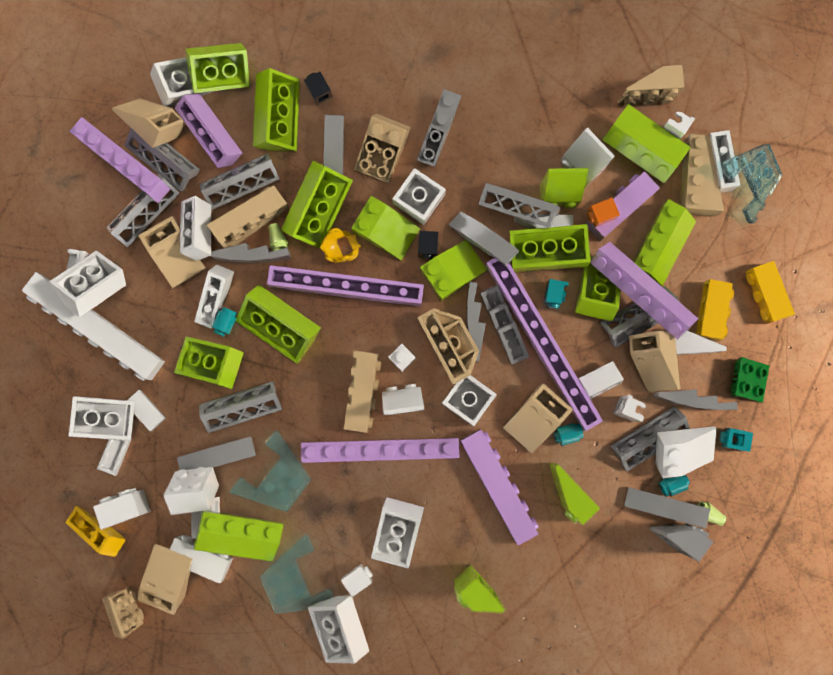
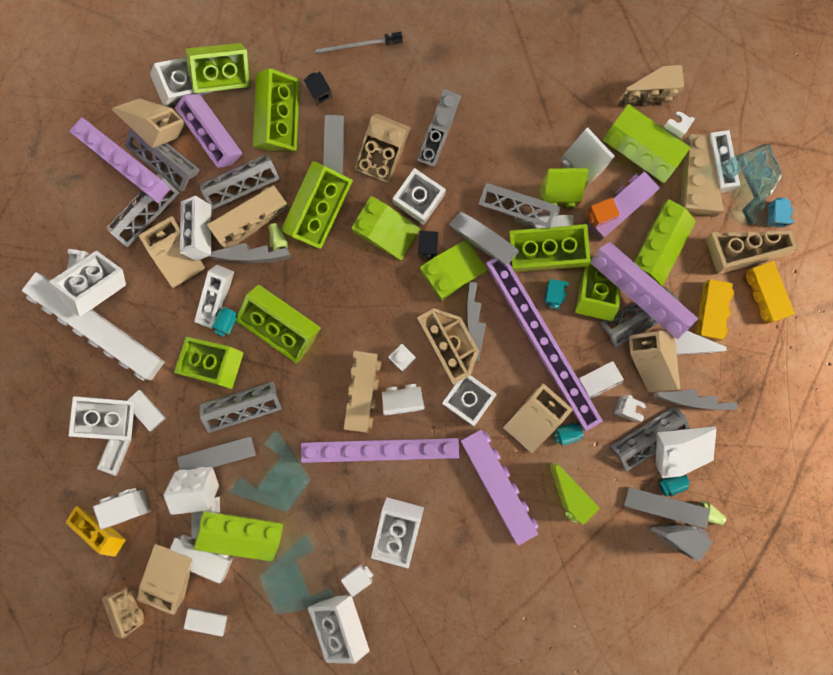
(205, 622): none -> white tile
(332, 250): yellow helmet -> none
(345, 286): lavender brick -> none
(395, 37): none -> flat silver piece
(476, 593): lime slope -> none
(504, 324): light grey slope -> none
(740, 250): none -> tan wedge
(742, 442): teal brick -> none
(750, 379): green hinge -> none
(780, 213): none -> medium azure brick

